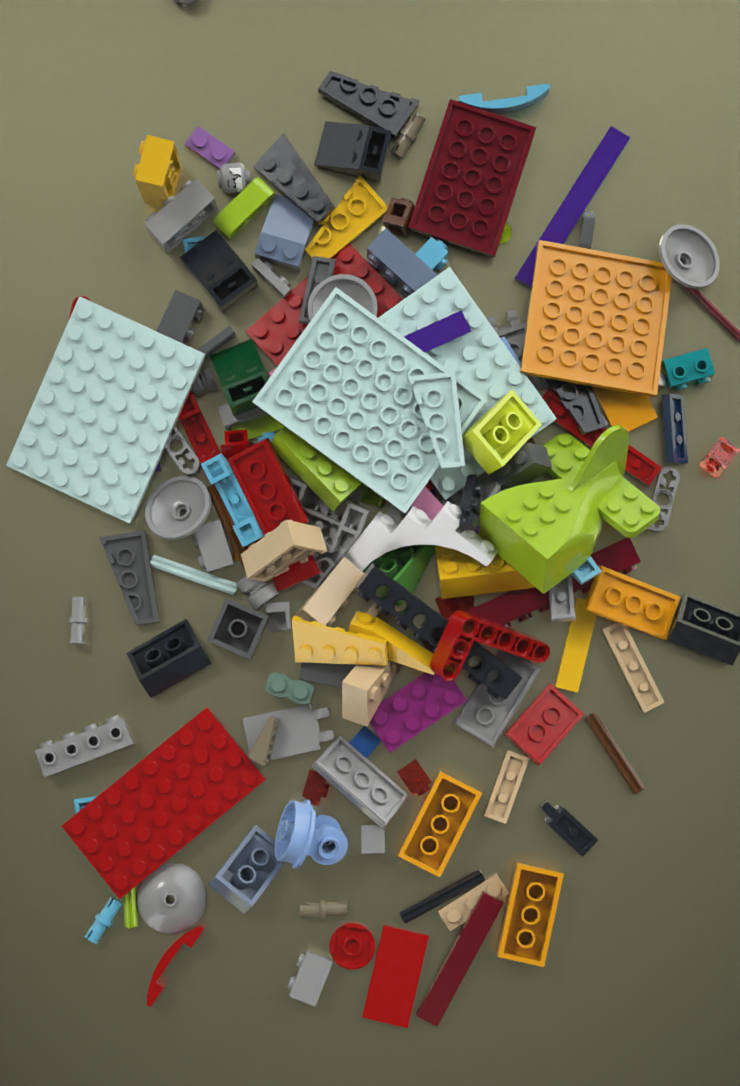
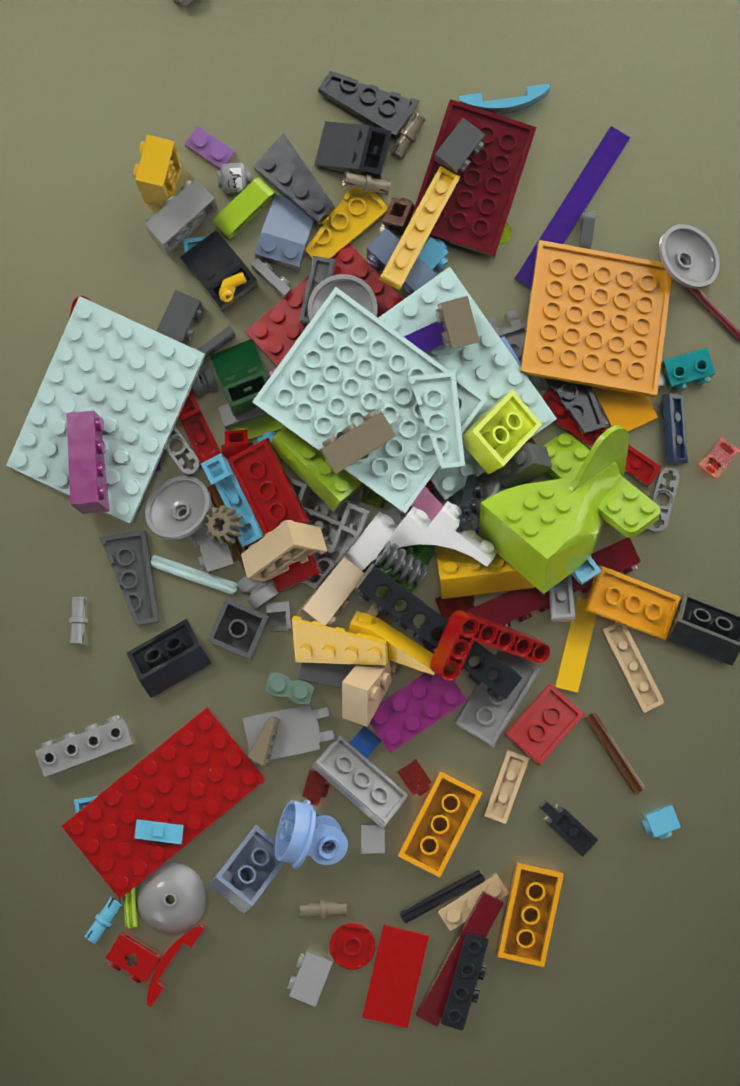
(87, 462): none -> magenta wedge
(145, 956): none -> red brick
(159, 831): none -> medium azure piece
(223, 525): none -> dark tan gear
(229, 285): none -> yellow arm
(357, 441): none -> dark tan brick
(366, 183): none -> dark tan pin
(401, 564): none -> dark grey piece
(419, 228): none -> yellow tile
(457, 323): none -> dark tan brick
(459, 146): none -> dark grey brick
(465, 981): none -> black bracket
(661, 822): none -> medium azure brick

